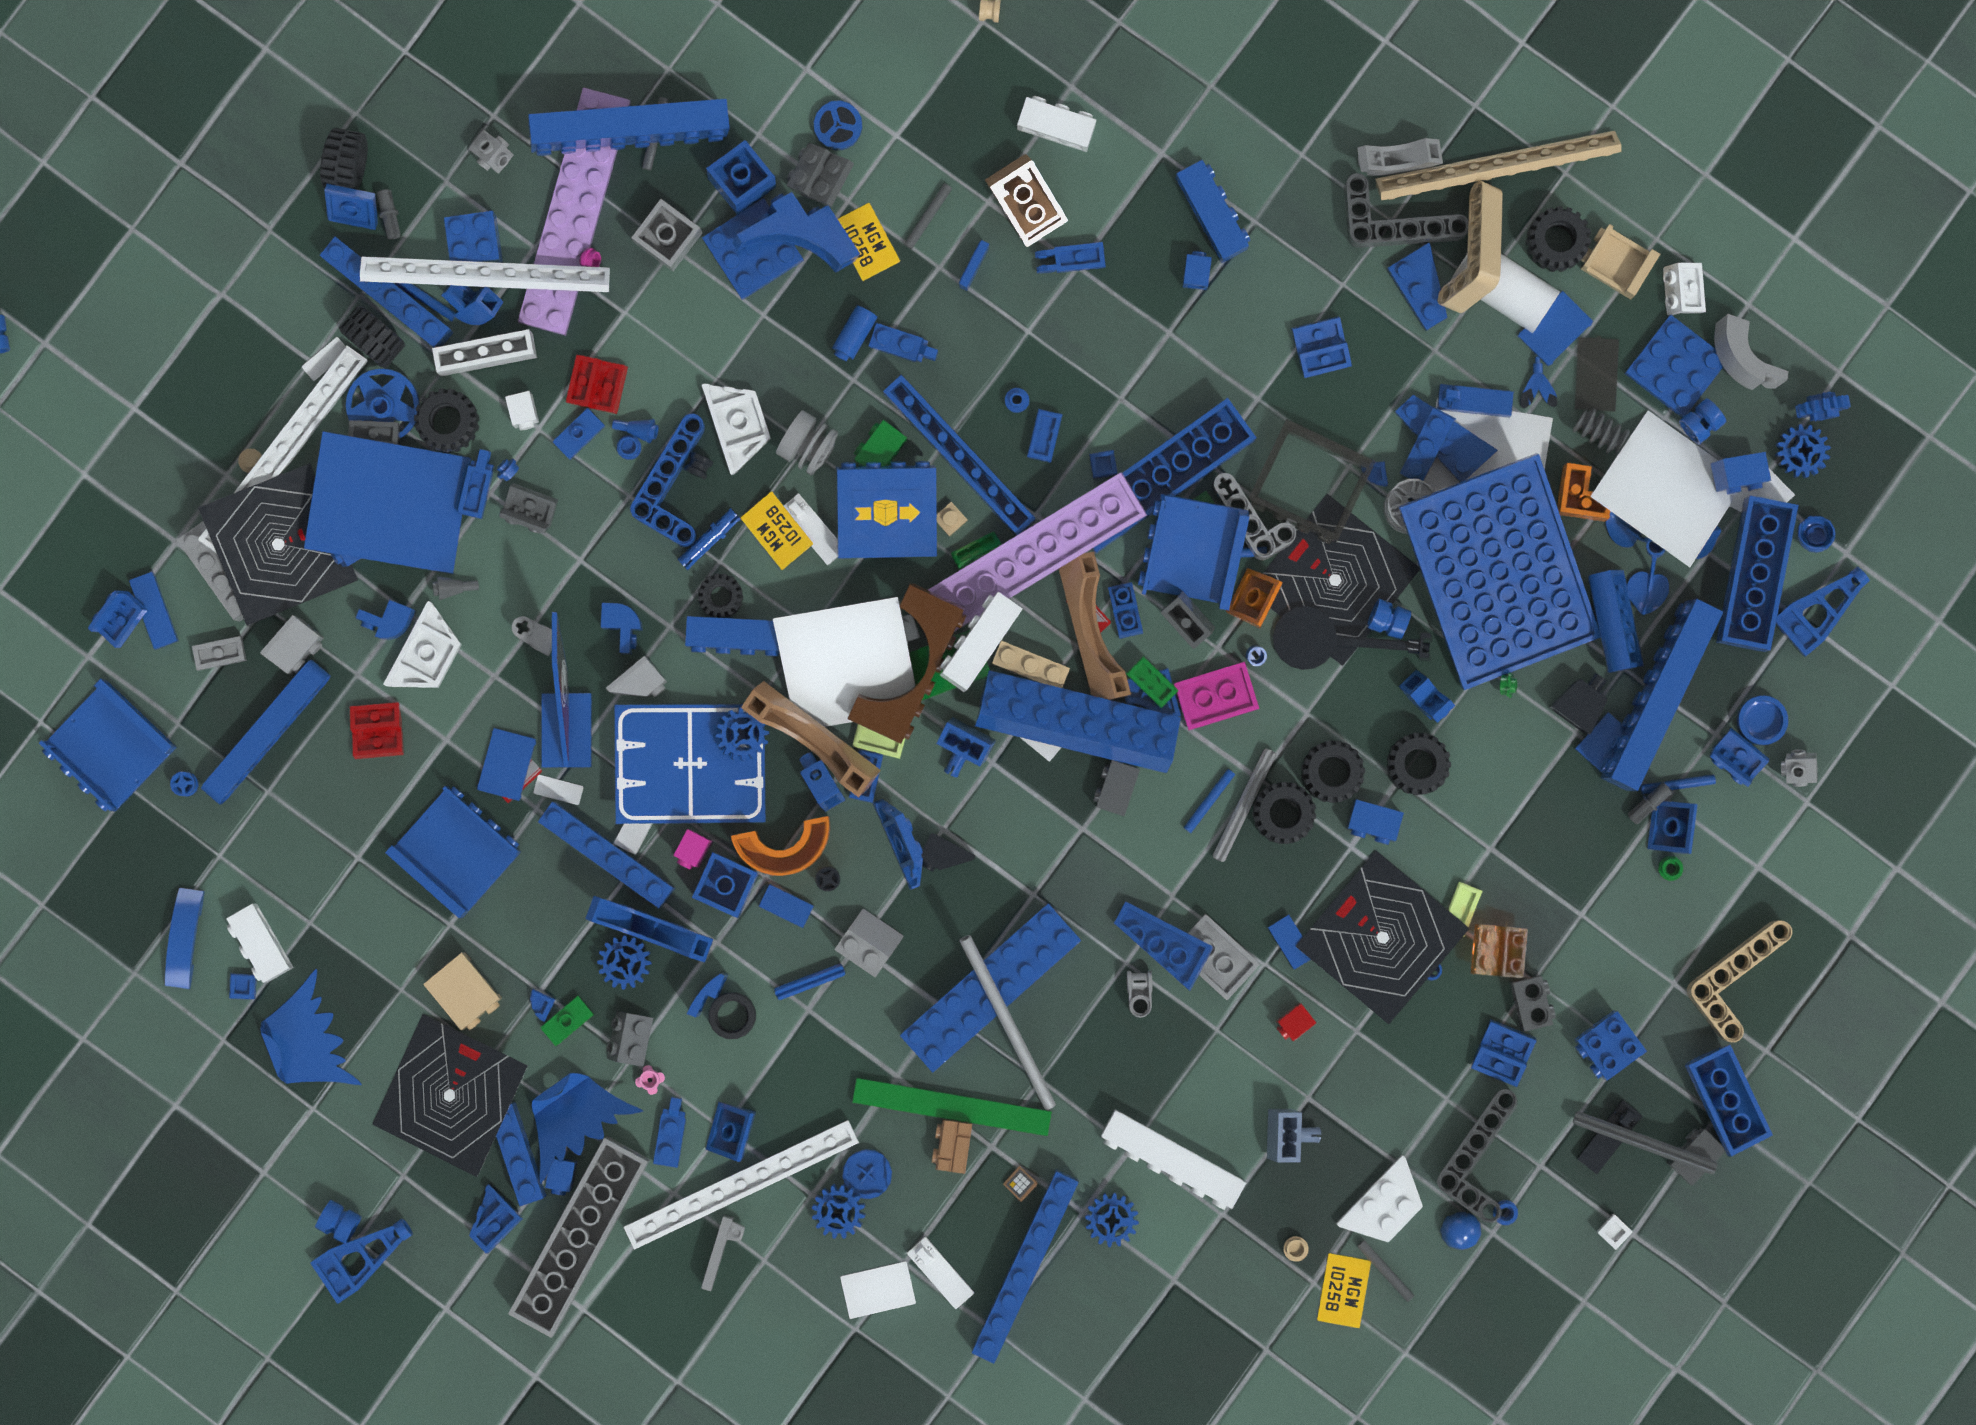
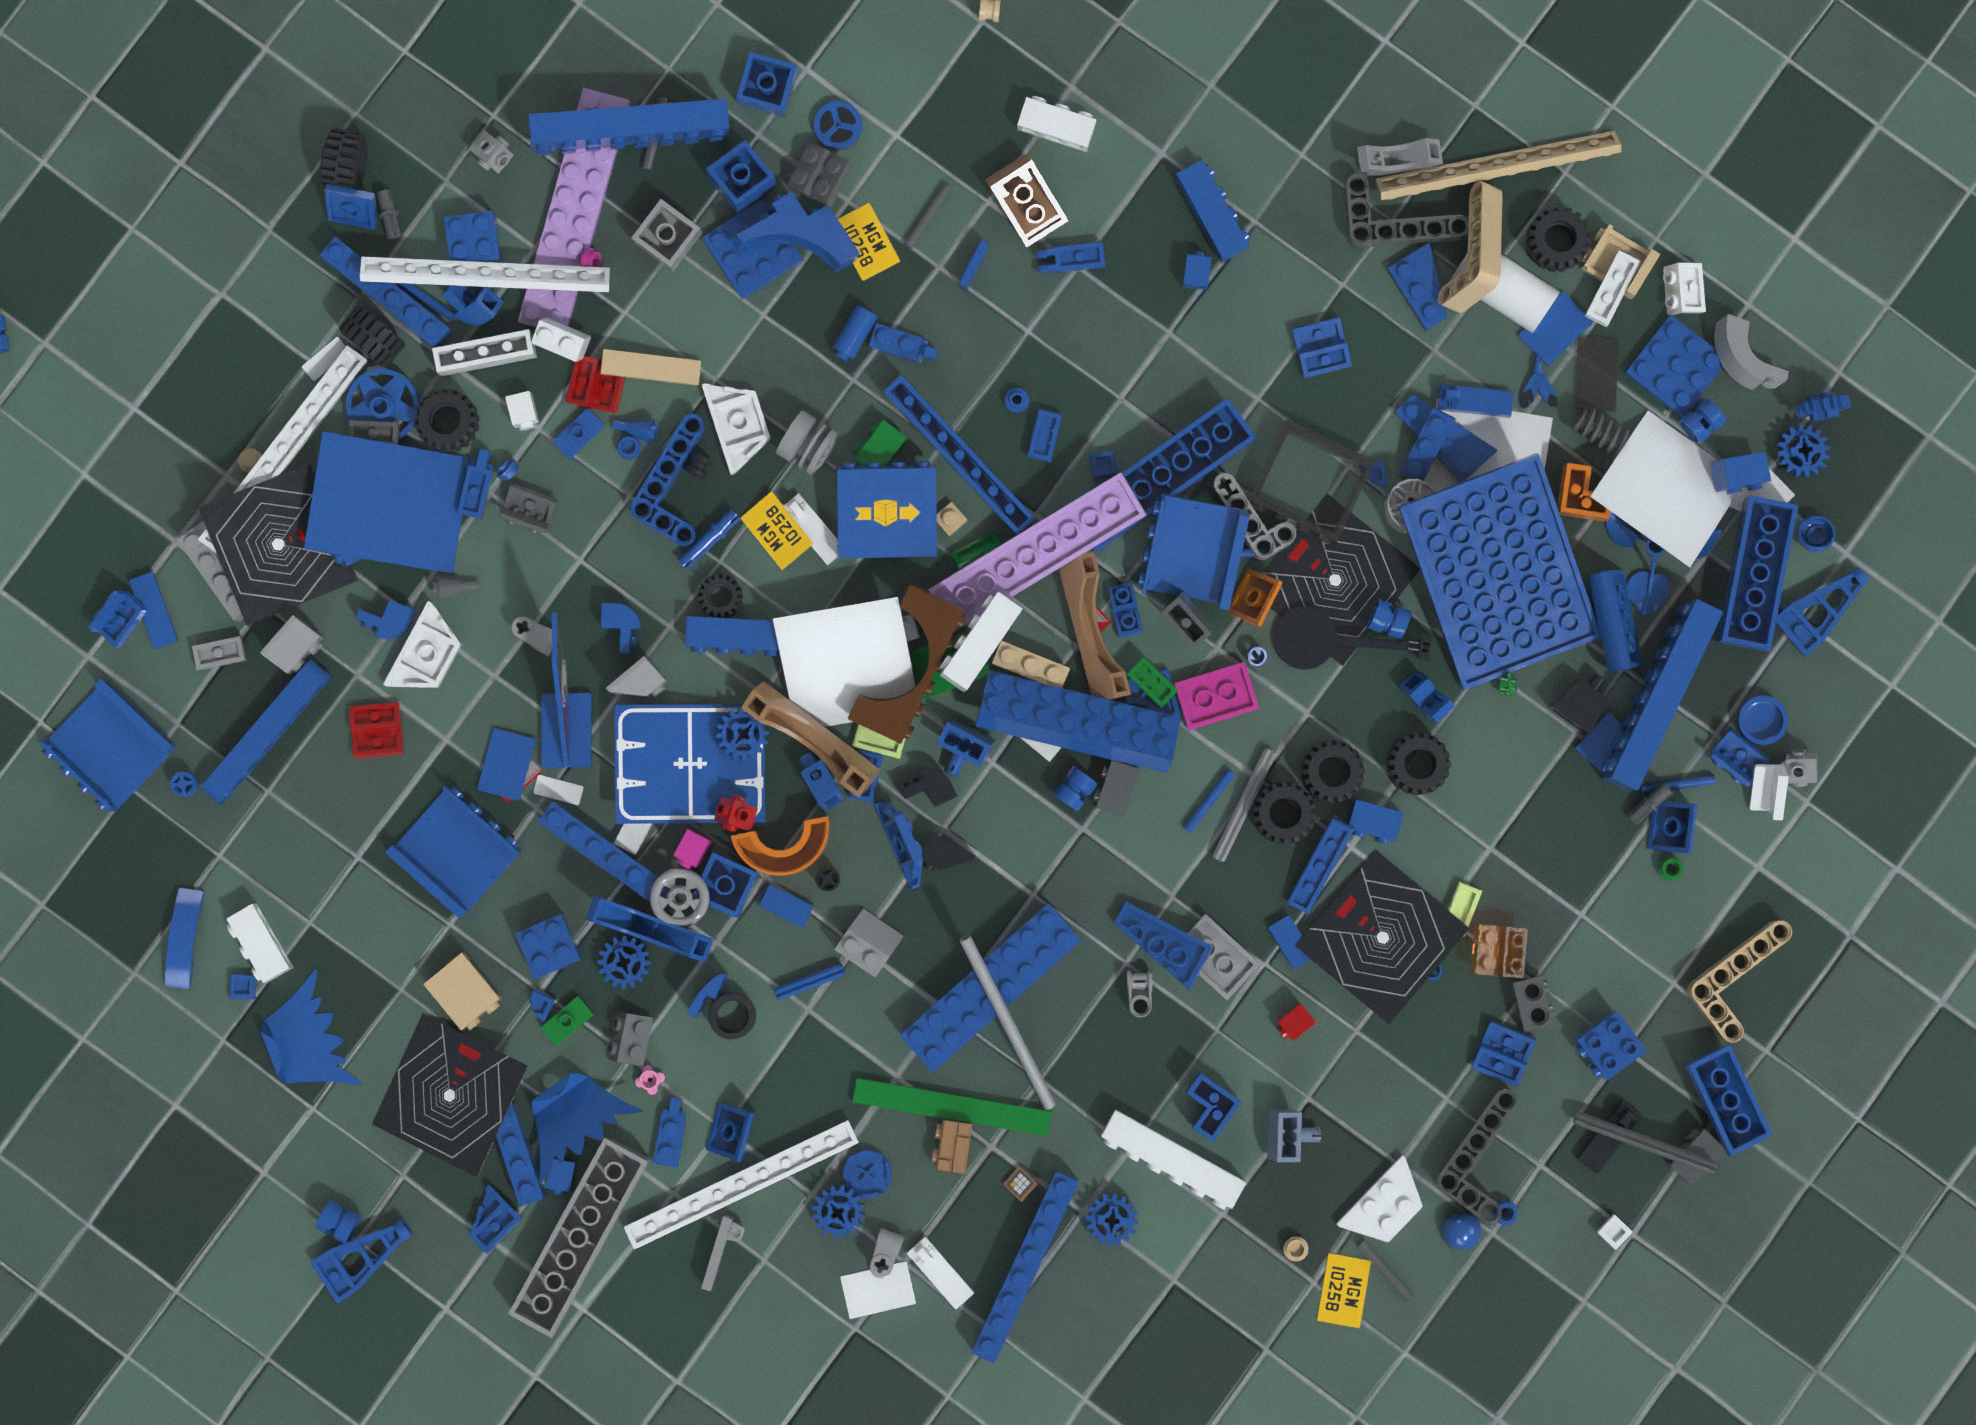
(549, 946): none -> blue brick
(561, 339): none -> white brick
(650, 367): none -> tan tile
(693, 881): none -> light grey plate
(735, 814): none -> red brick
(767, 84): none -> blue brick
(886, 1249): none -> light grey piece
(935, 782): none -> black brick
(1075, 788): none -> blue wheel
(1218, 1106): none -> blue brick
(1320, 865): none -> blue tile
(1612, 288): none -> white hinge
(1769, 789): none -> white panel

